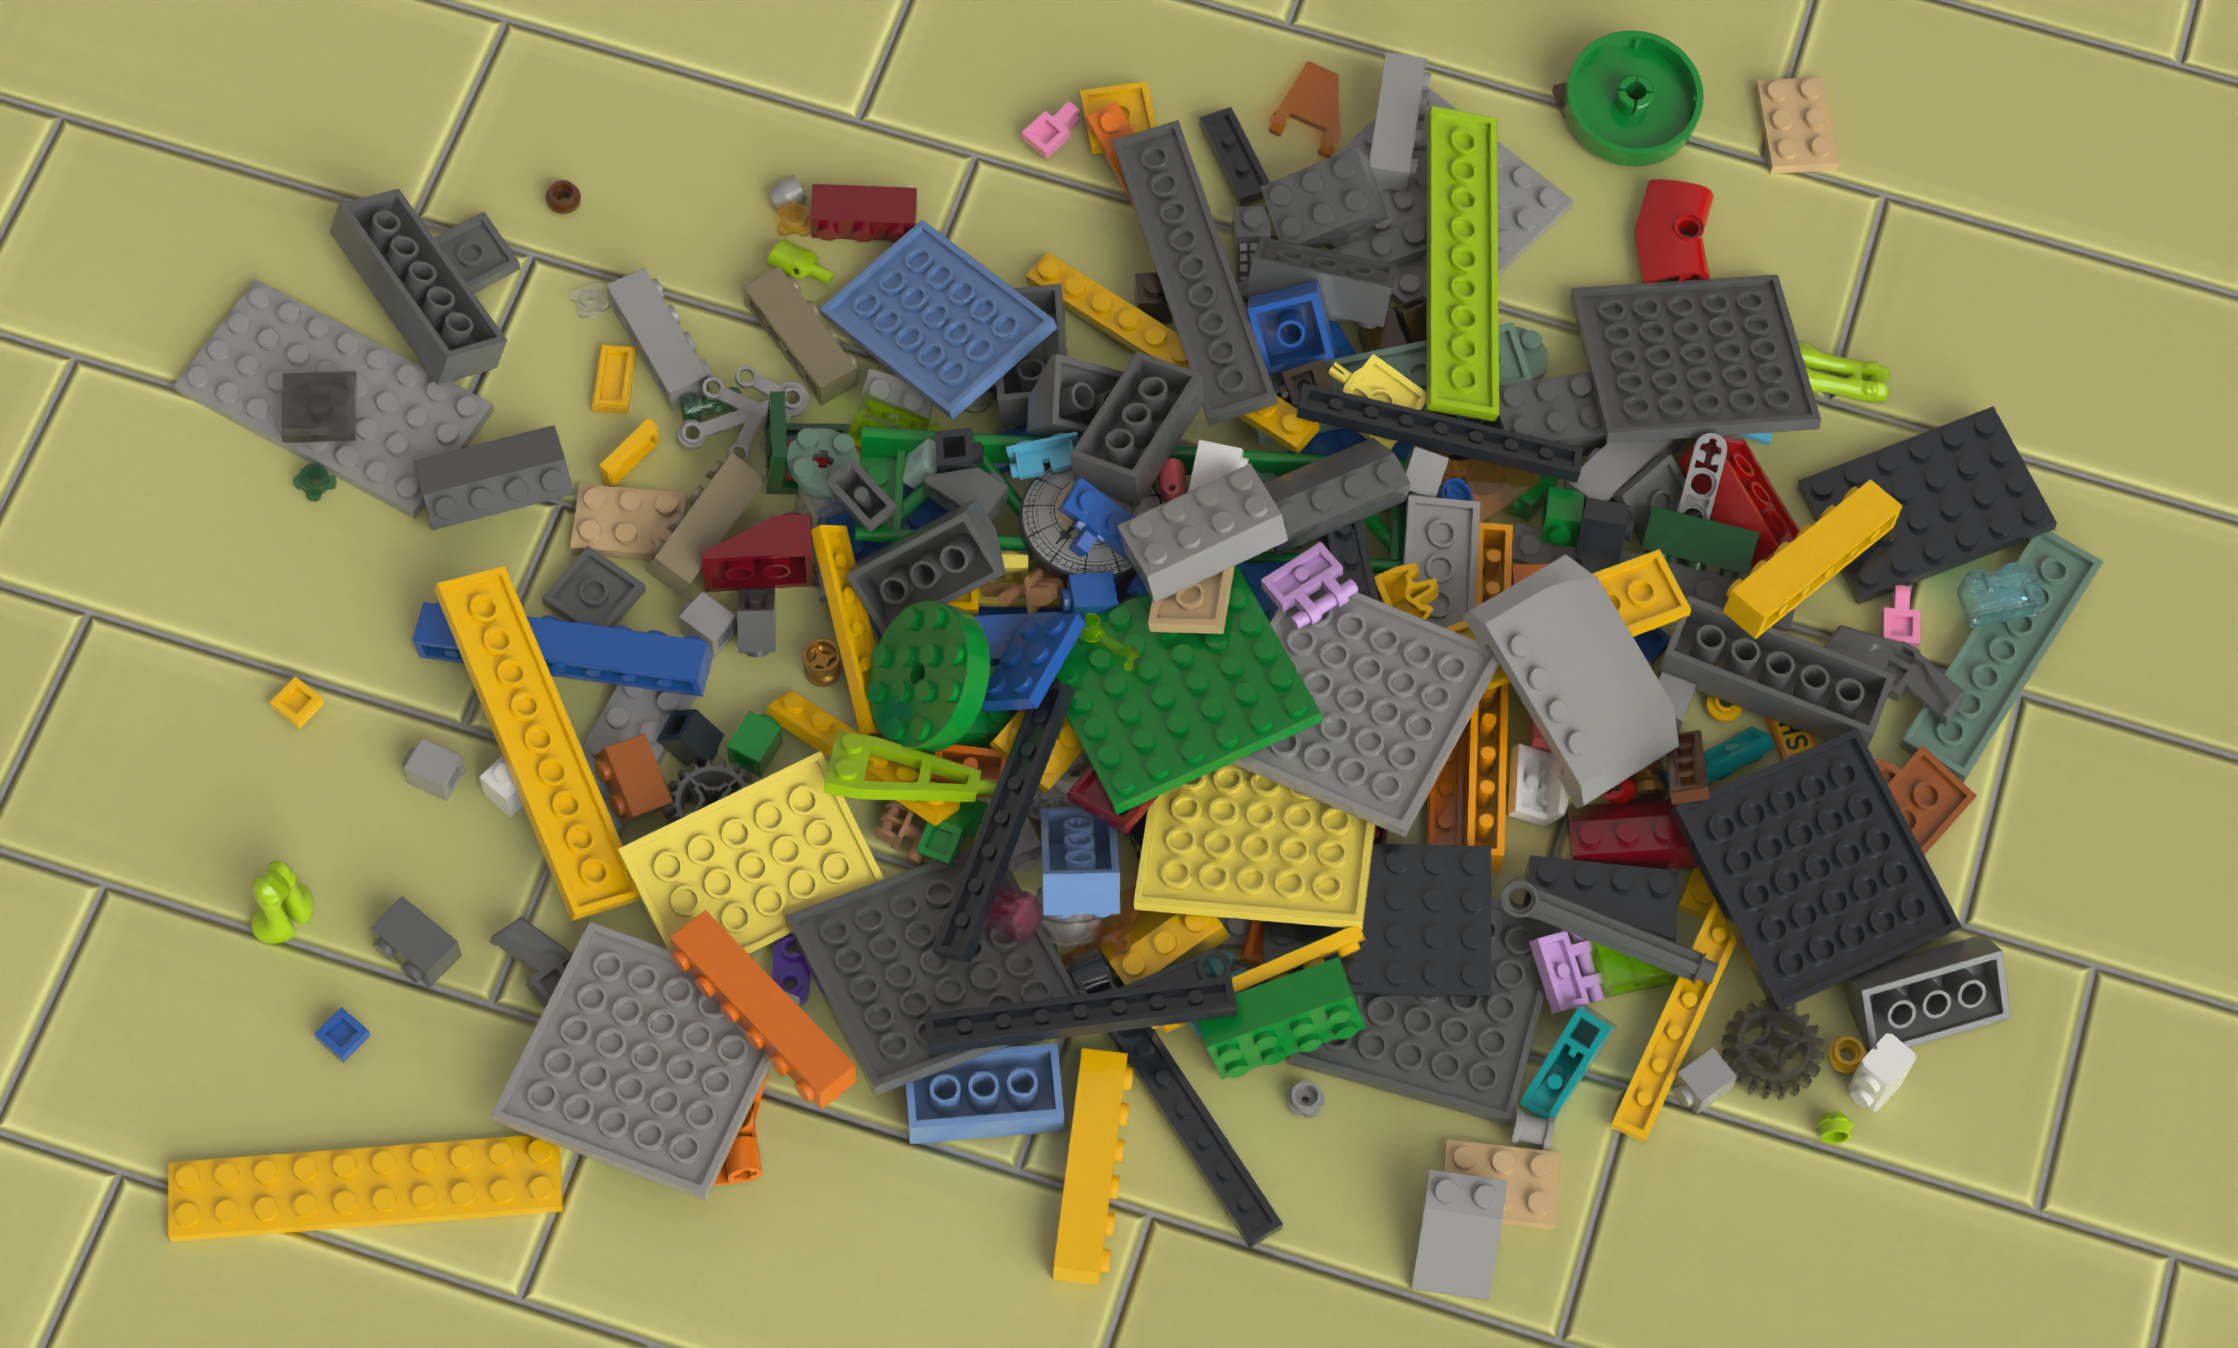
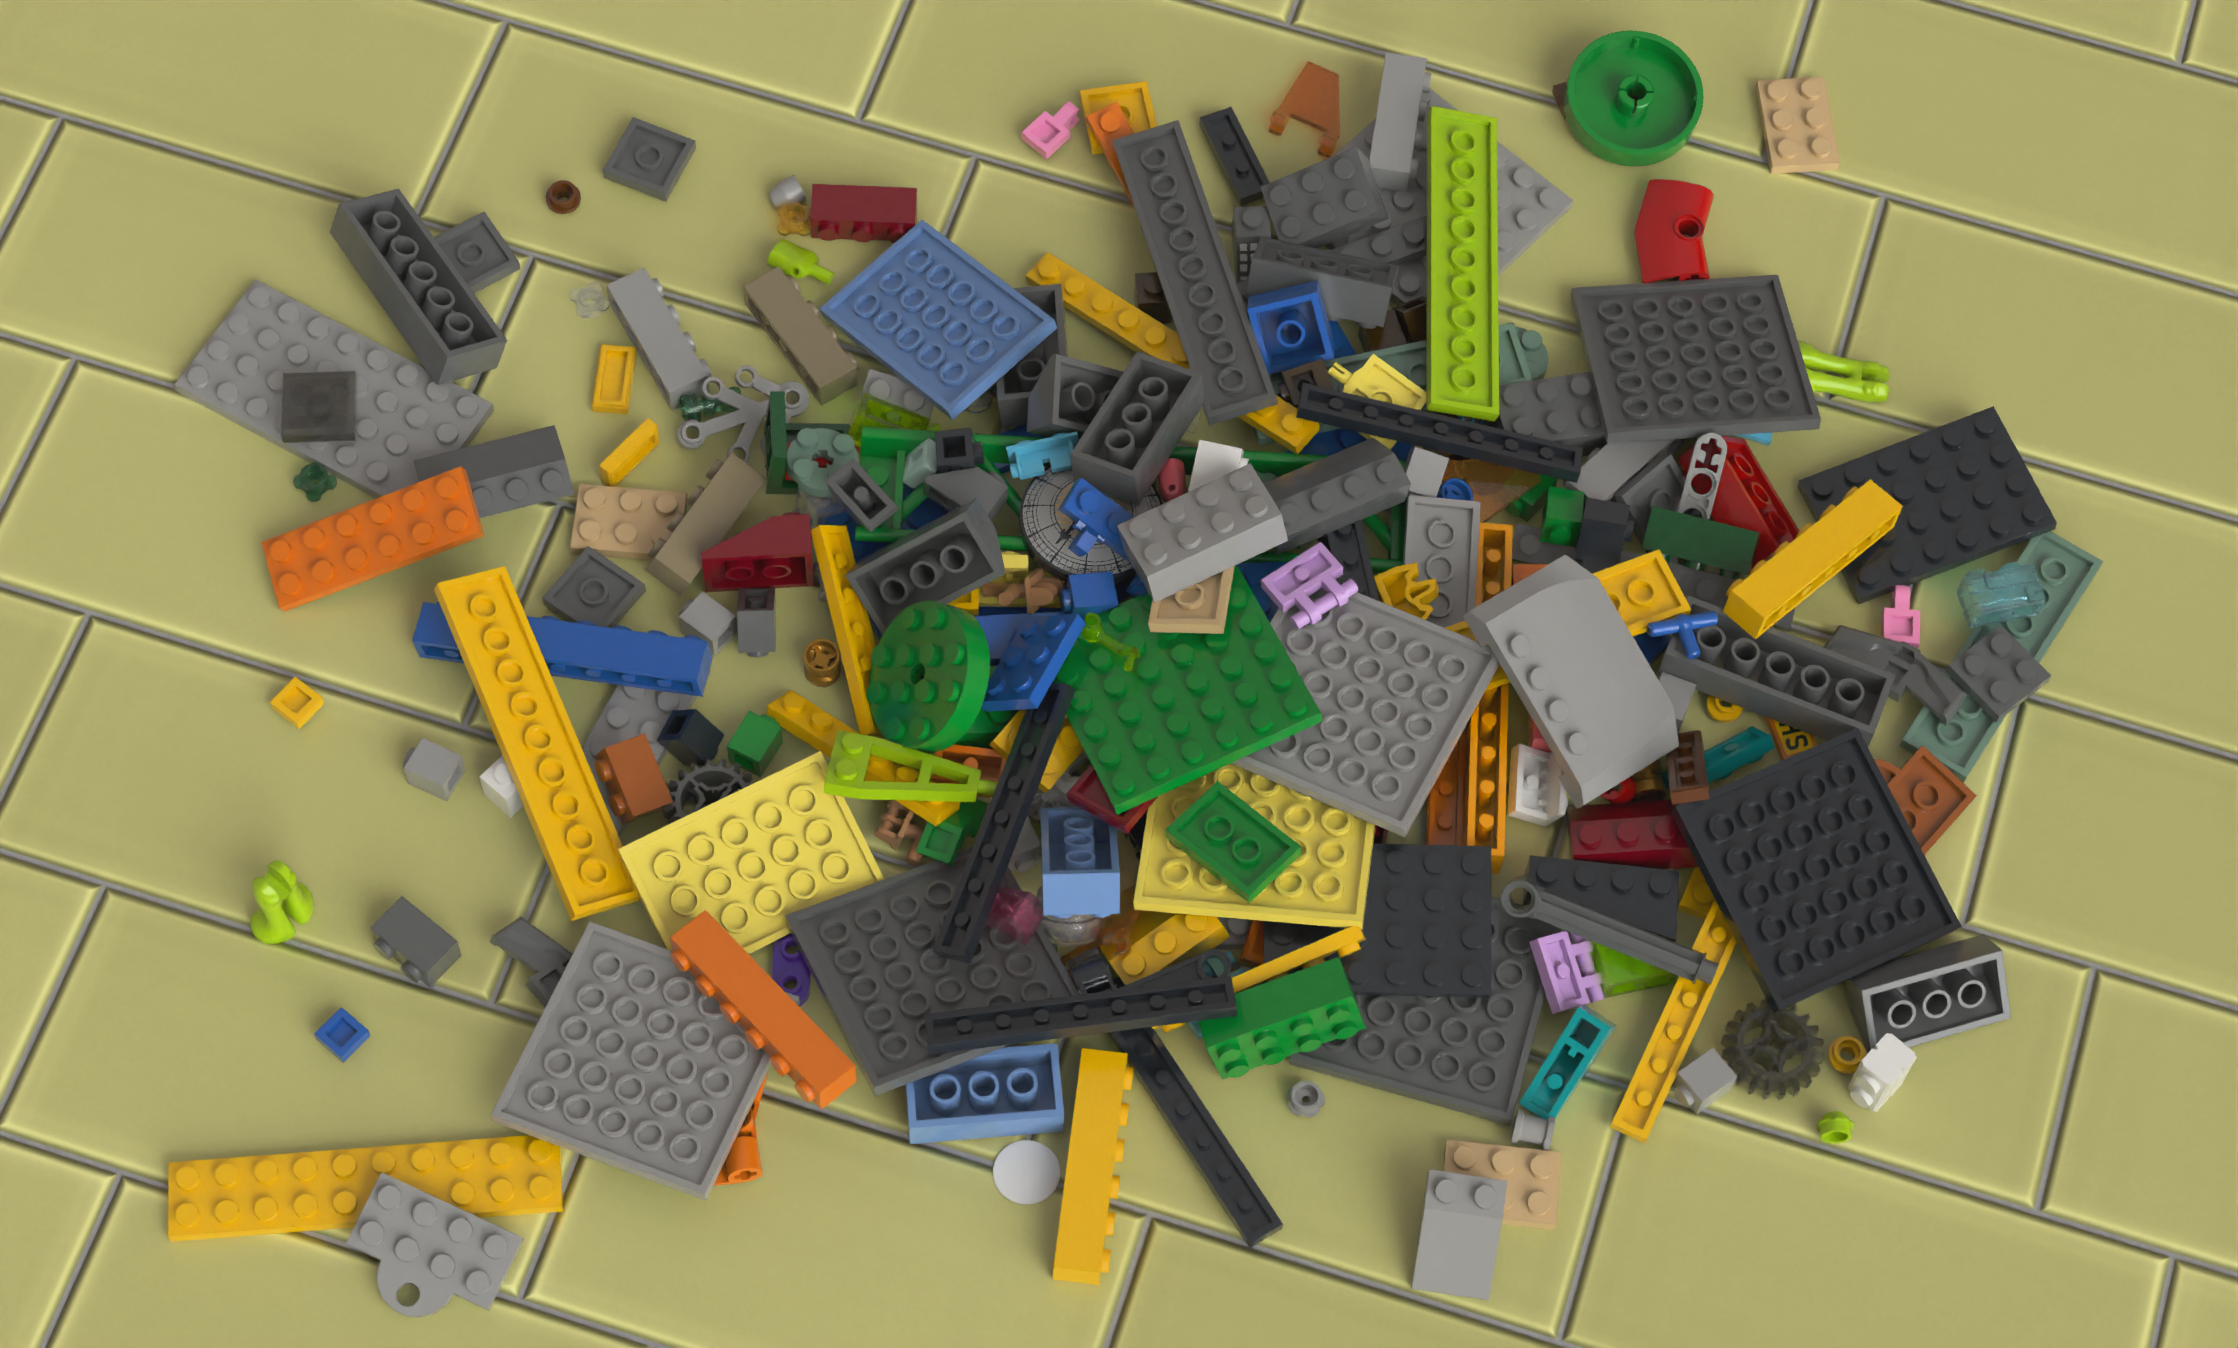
(372, 539): none -> orange plate
(432, 1248): none -> light grey plate
(649, 159): none -> dark grey plate
(1026, 1172): none -> white sticker
(1233, 842): none -> green plate
(1684, 626): none -> blue piece
(1998, 673): none -> dark grey plate

